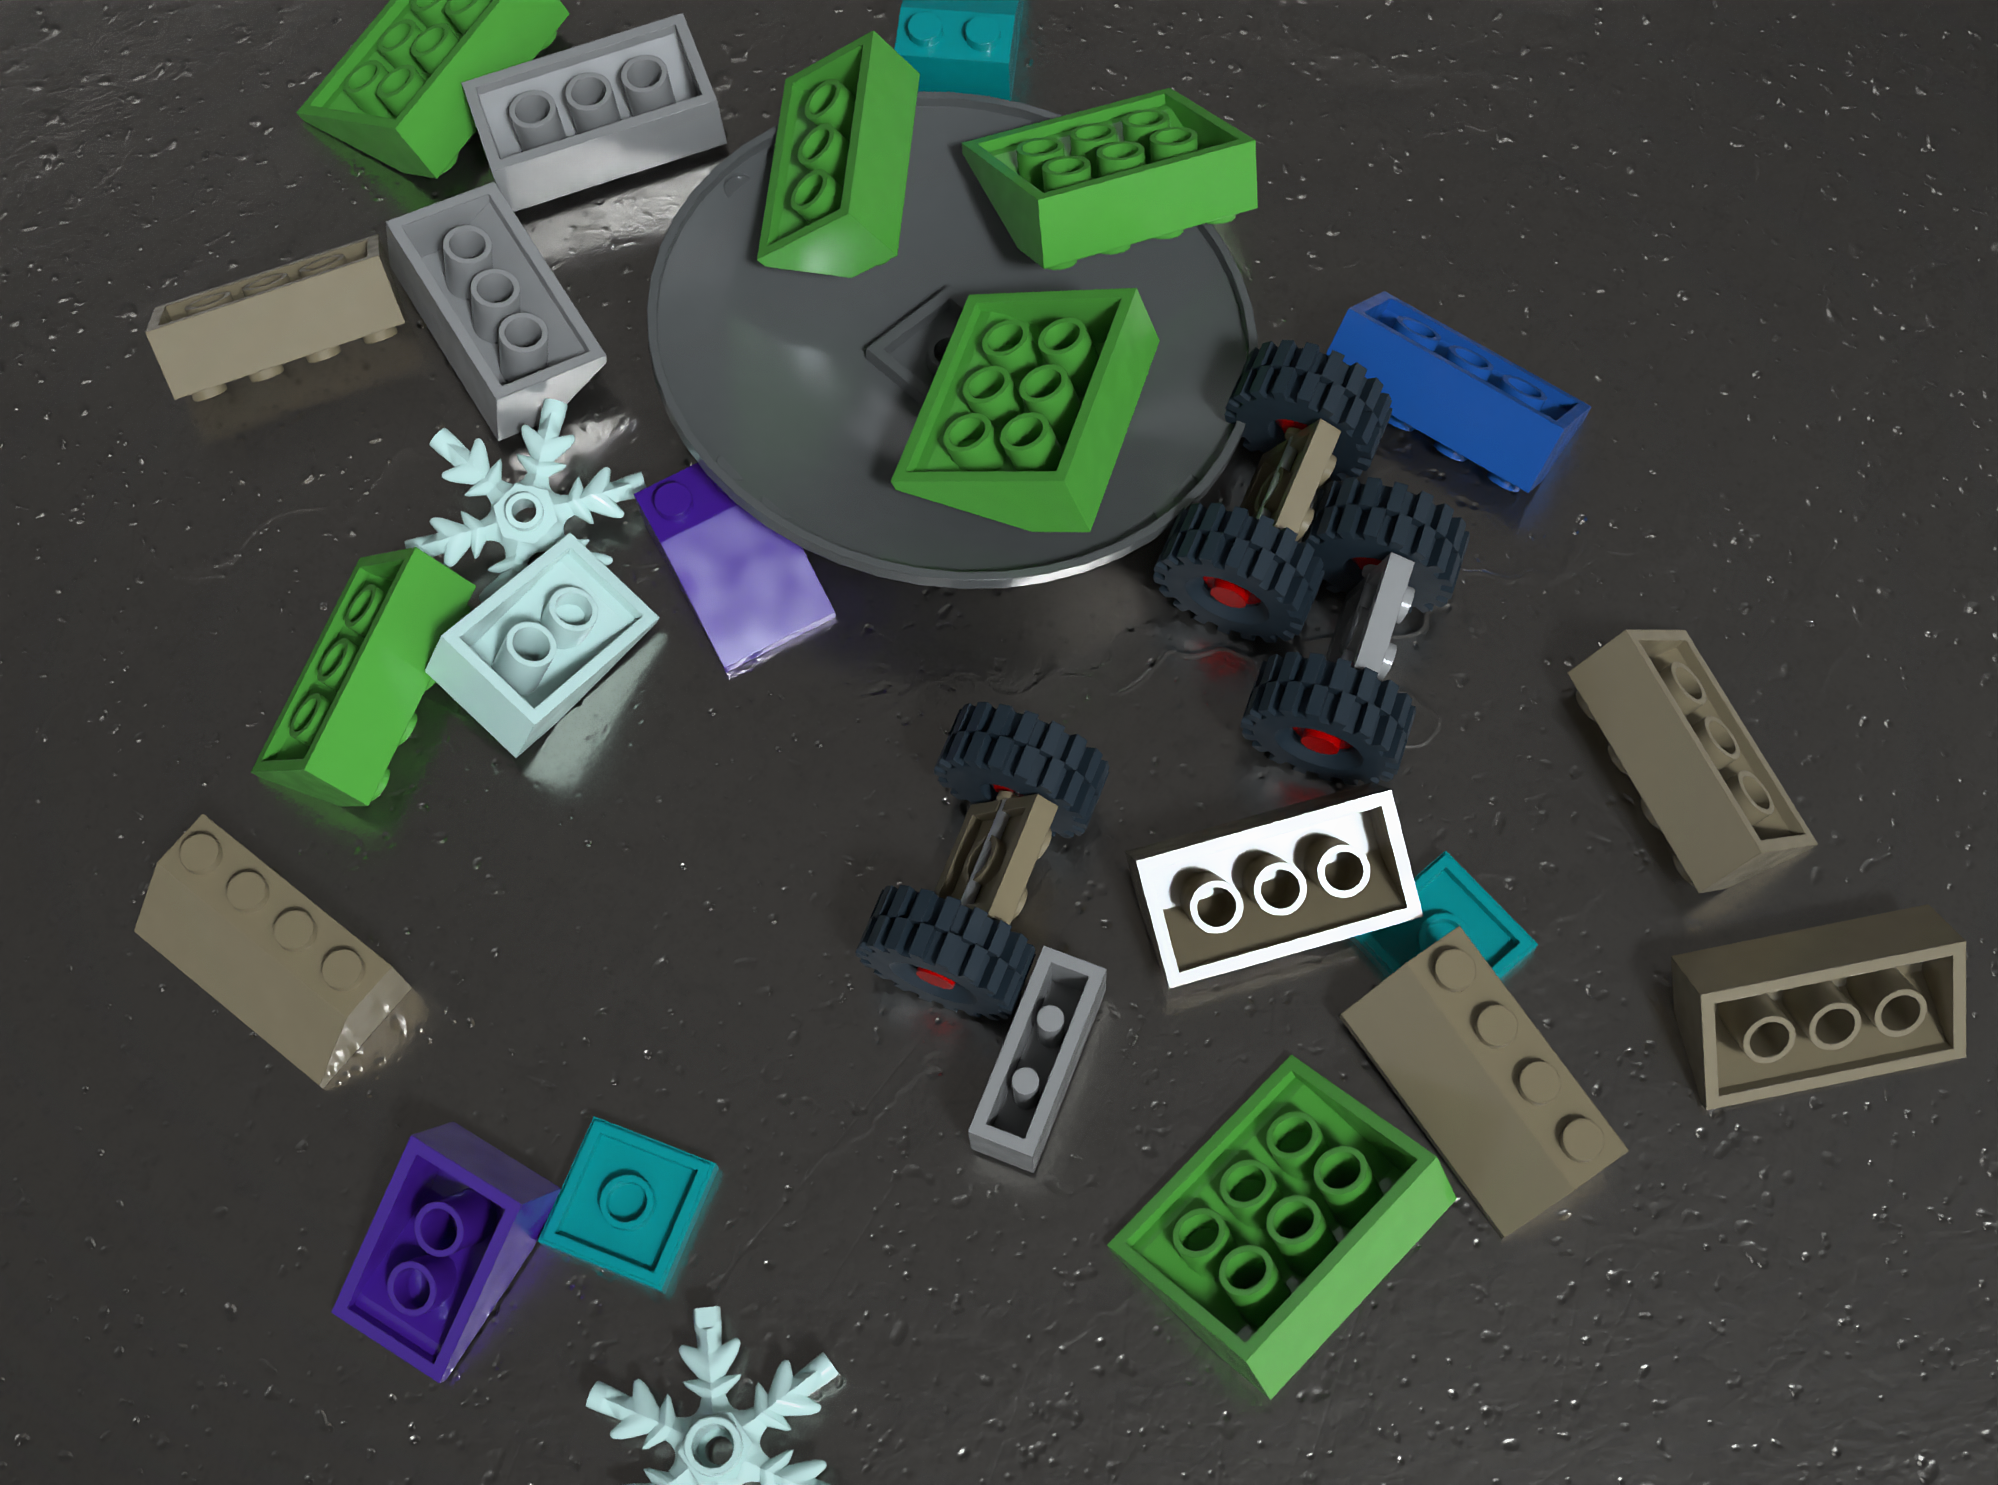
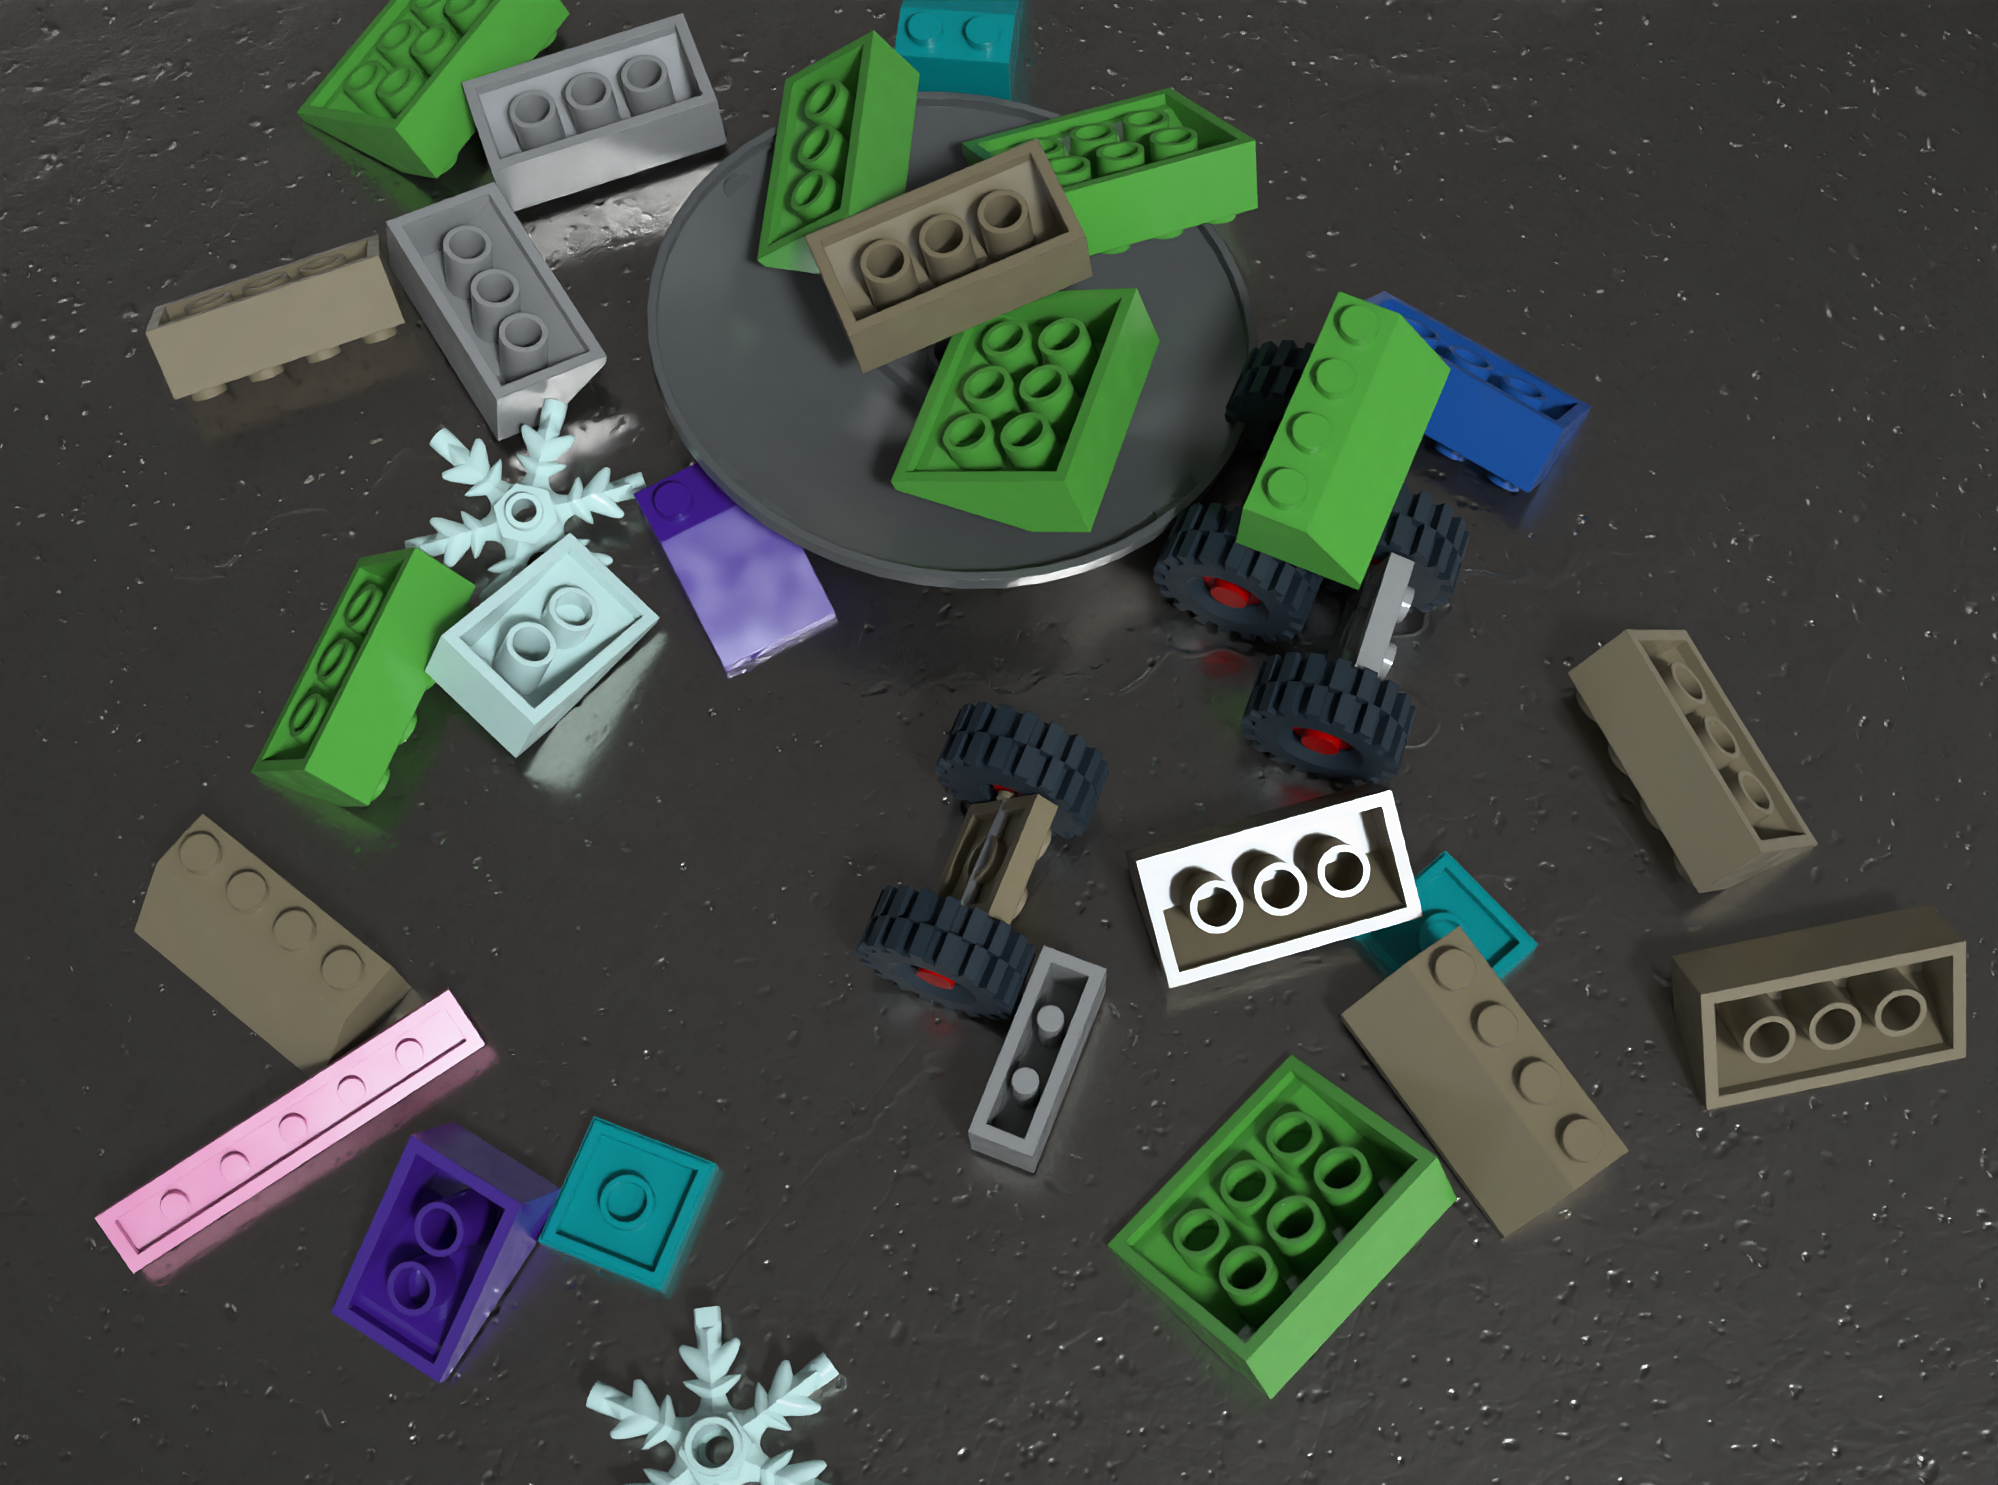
(289, 1130): none -> bright pink plate
(951, 255): none -> dark tan slope
(1344, 443): none -> bright green slope

